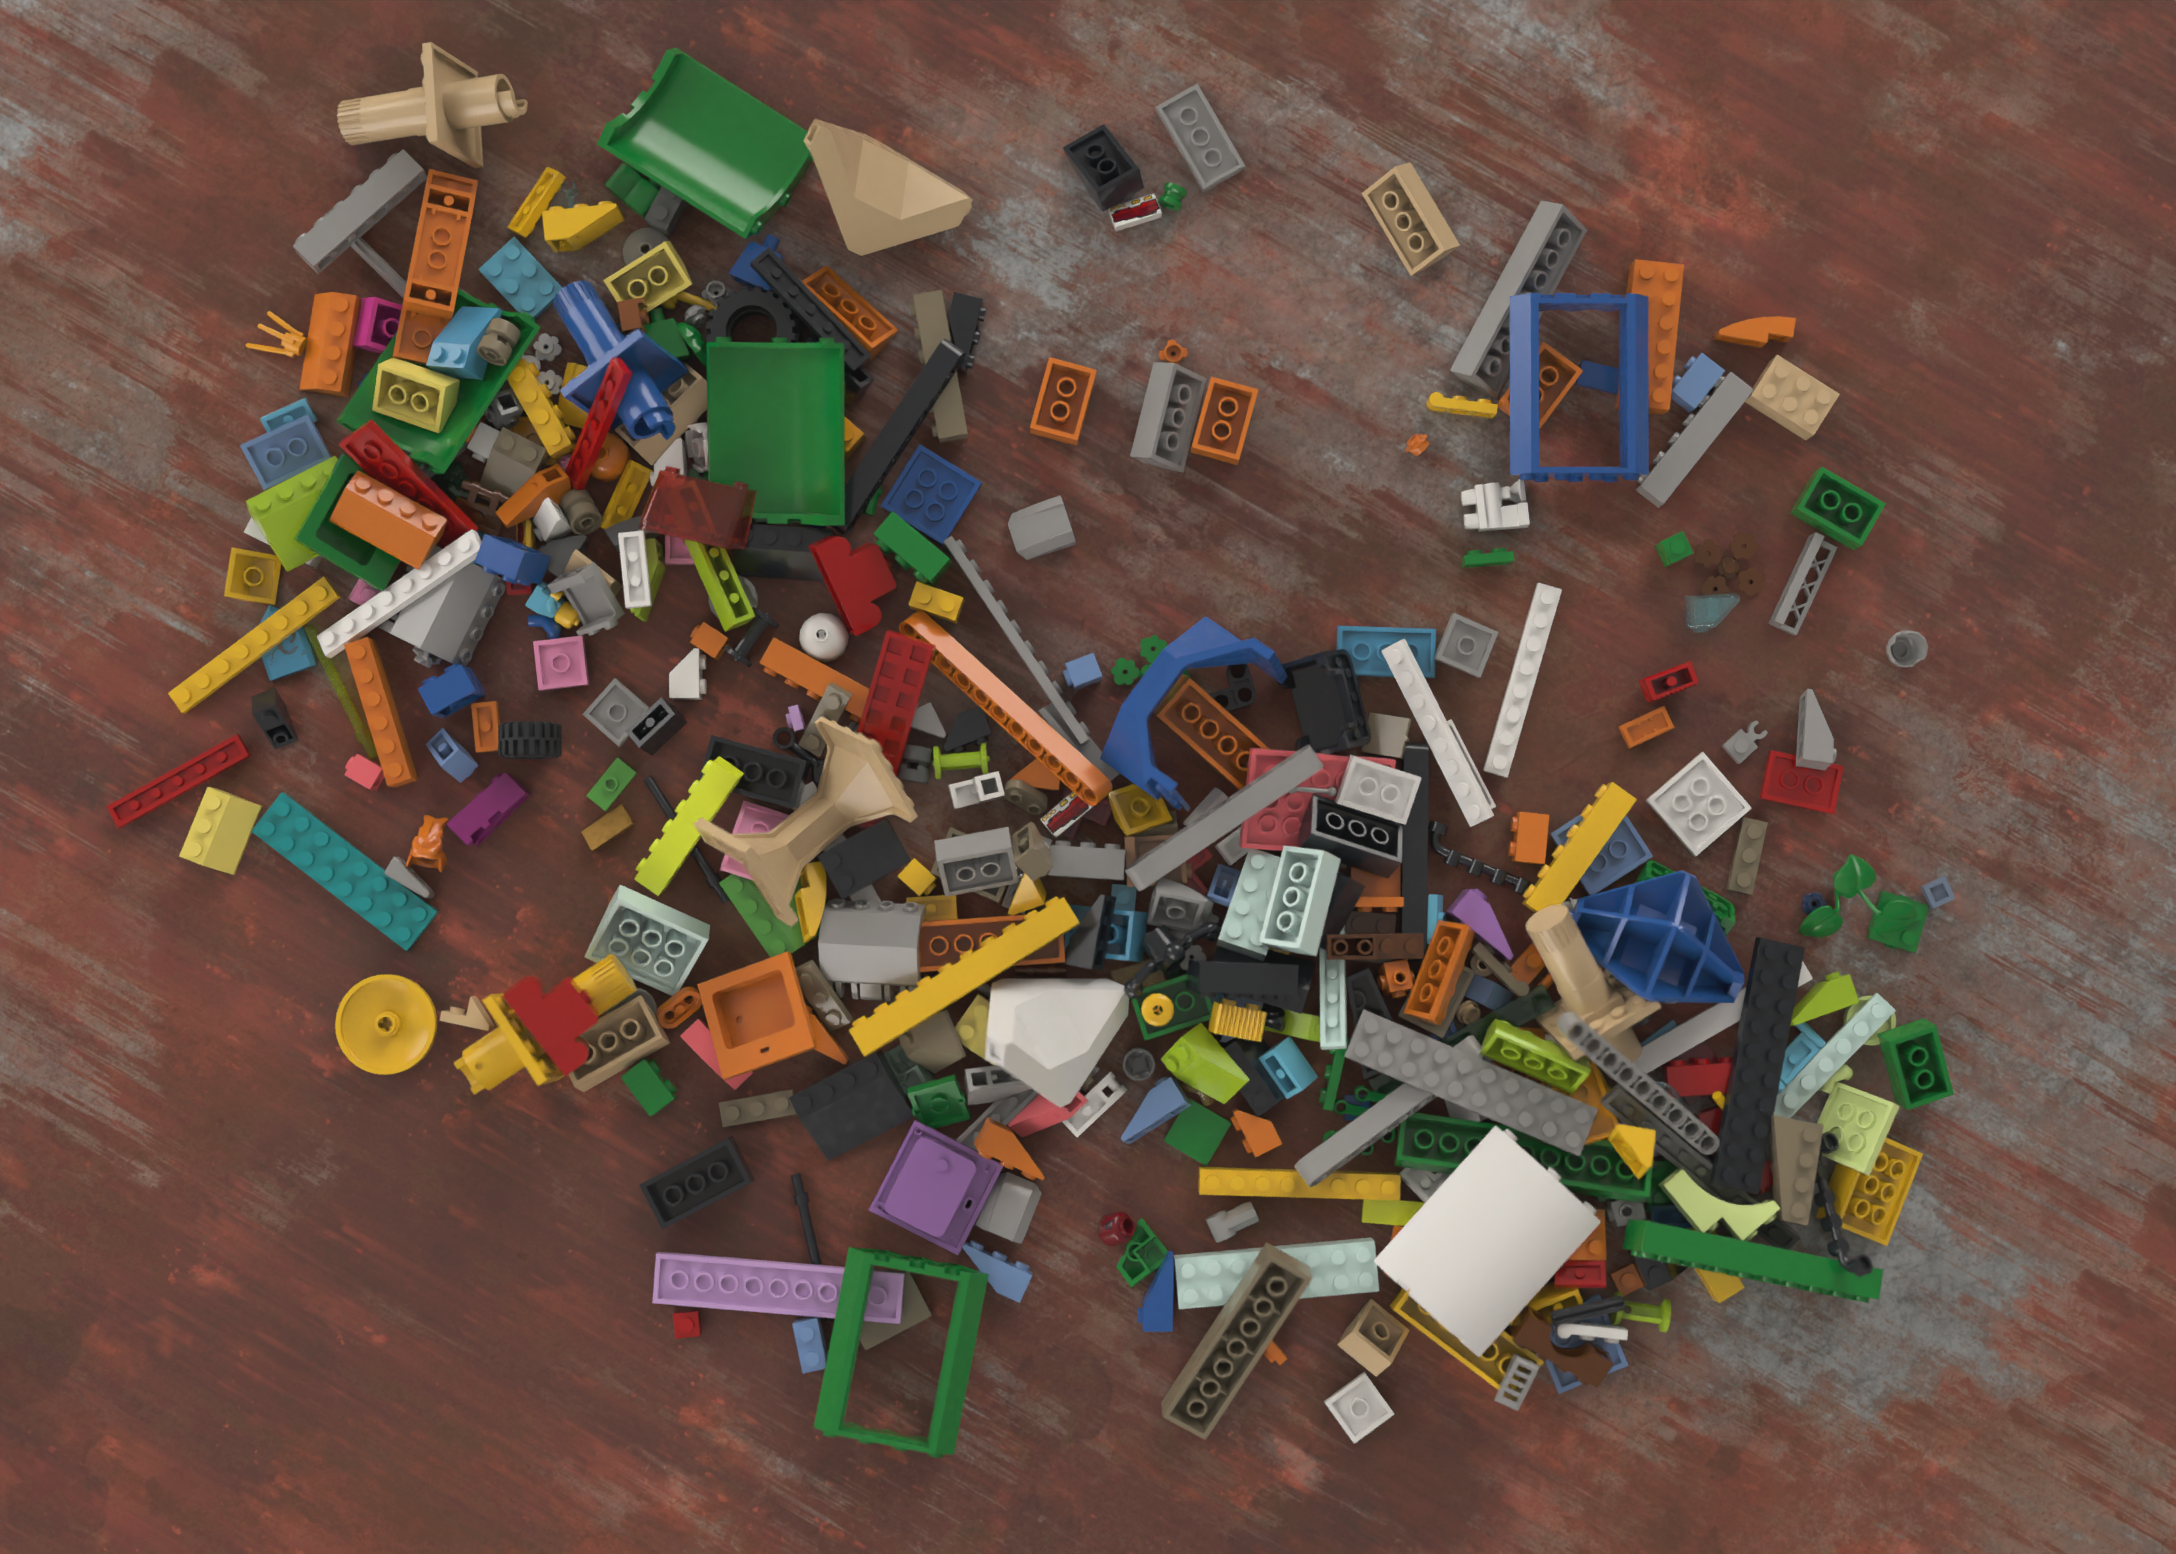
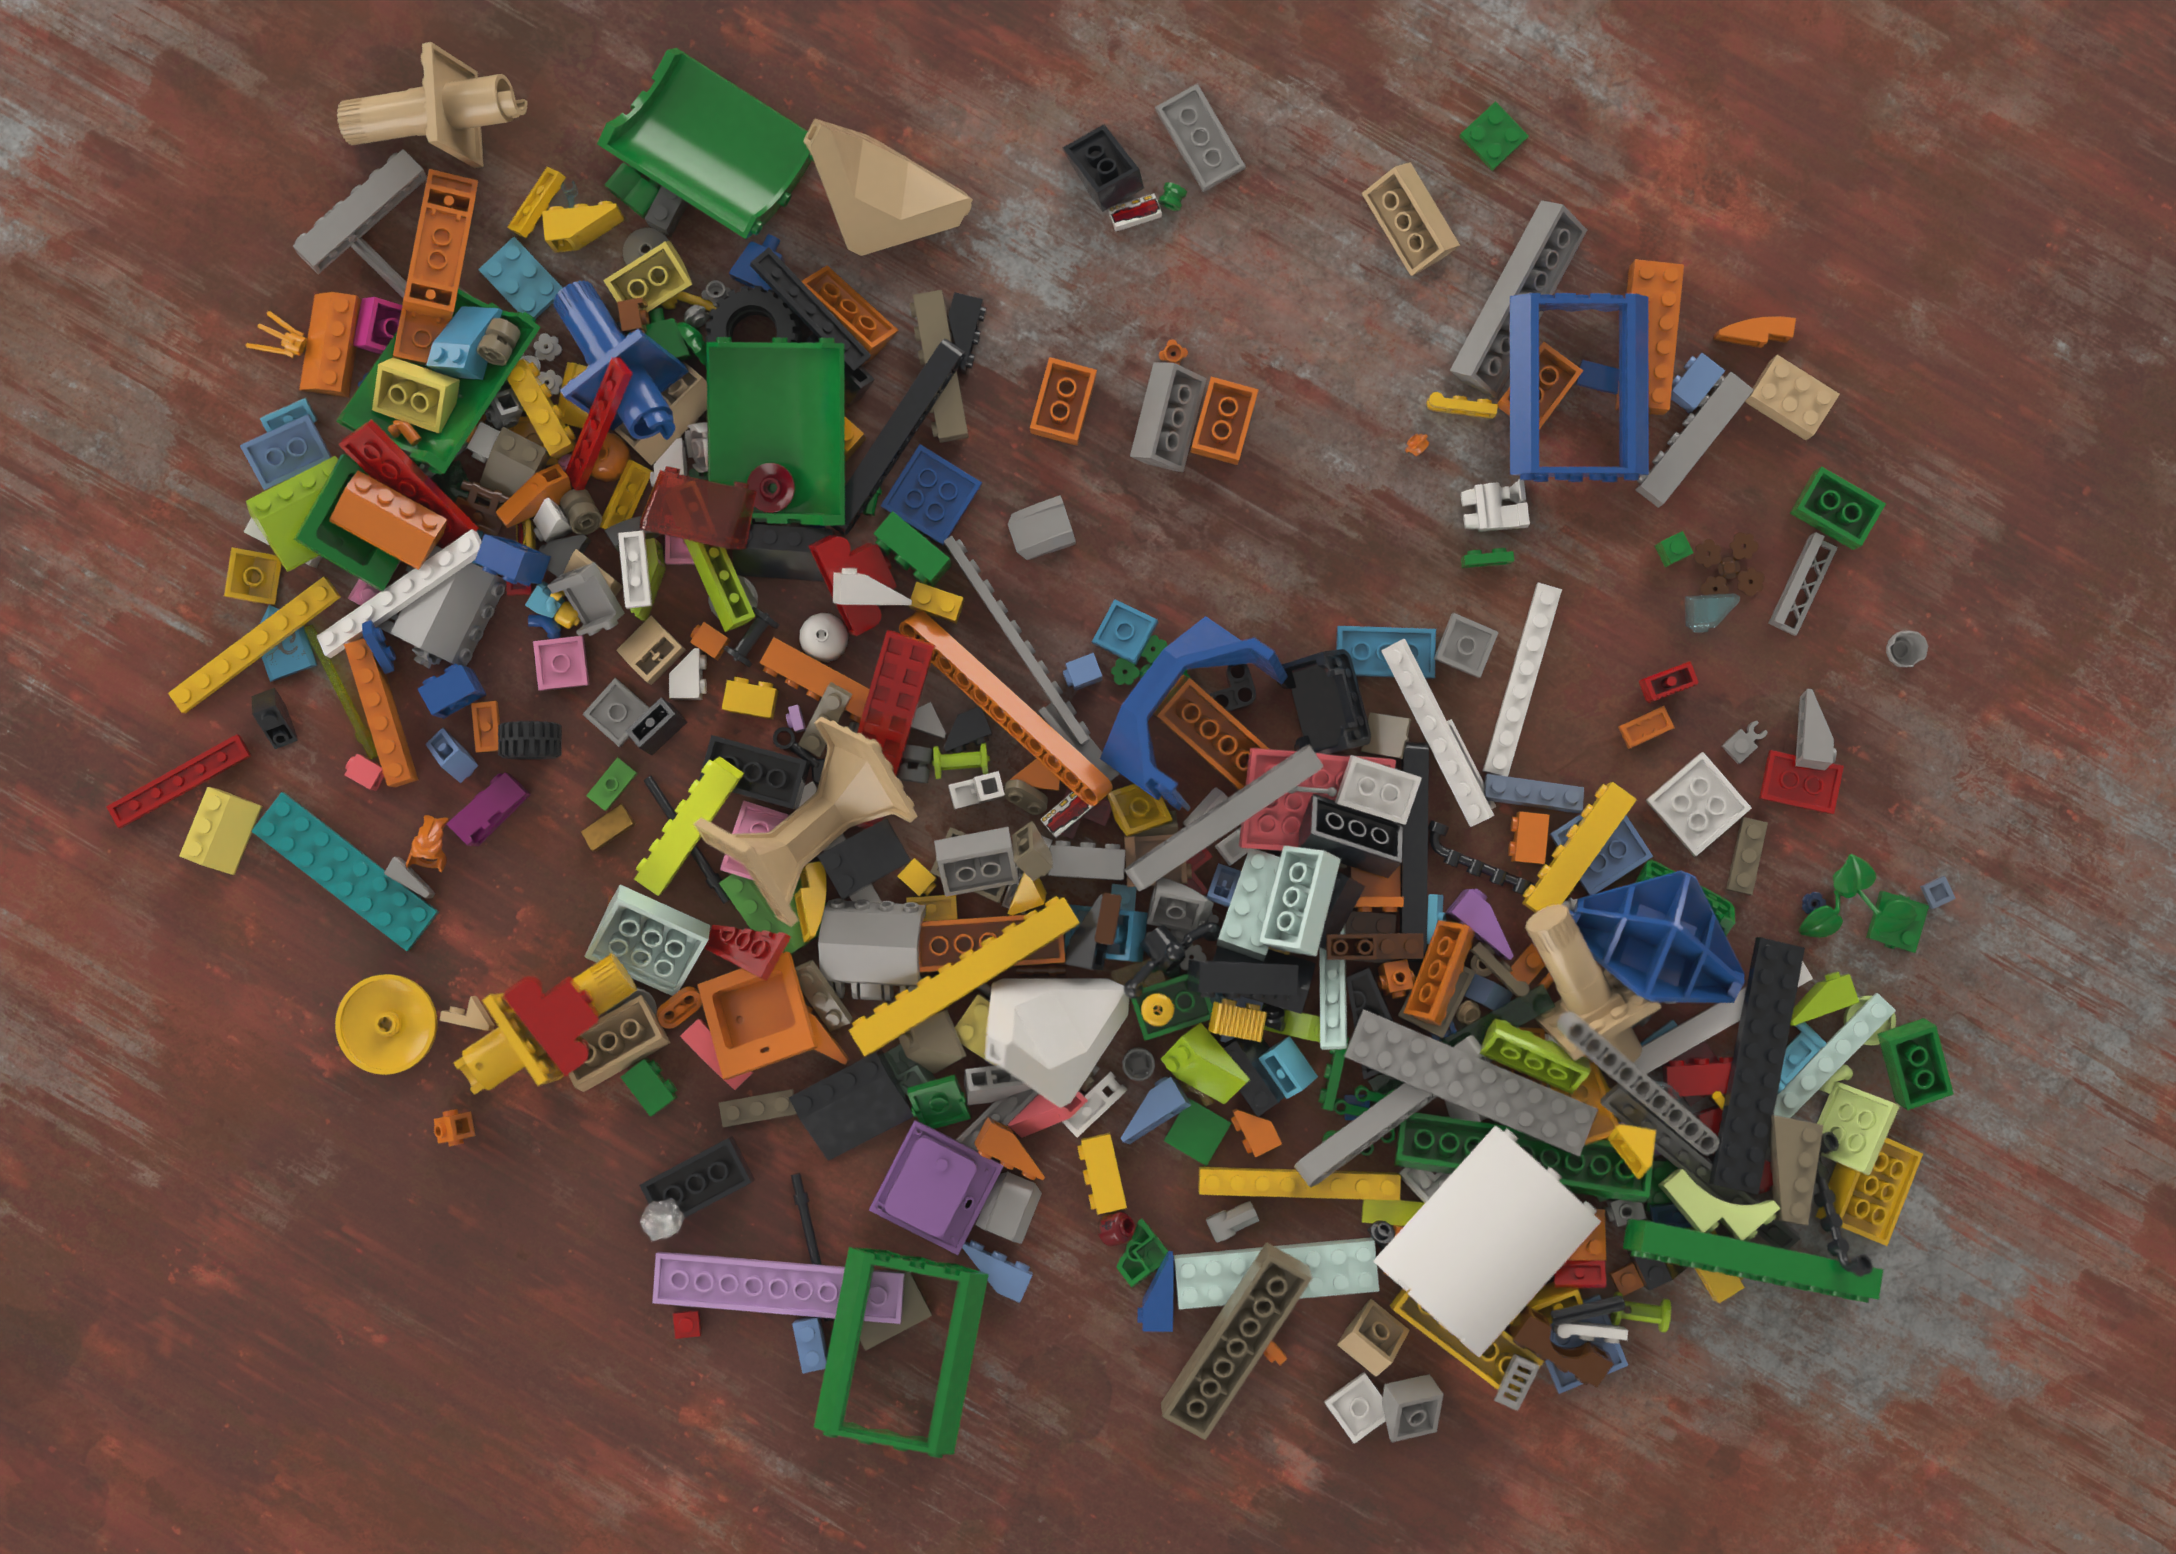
(375, 639): none -> blue plate
(406, 429): none -> orange arm
(454, 1127): none -> orange brick
(651, 650): none -> tan slope
(661, 1219): none -> clear brick
(748, 948): none -> red wing
(750, 699): none -> yellow brick
(761, 480): none -> dark red dish
(860, 589): none -> white slope
(1102, 1173): none -> yellow brick
(1108, 918): none -> reddish brown slope
(1125, 631): none -> dark azure tile
(1381, 1233): none -> black plate
(1412, 1407): none -> light grey slope
(1494, 136): none -> green plate
(1533, 793): none -> sand blue plate

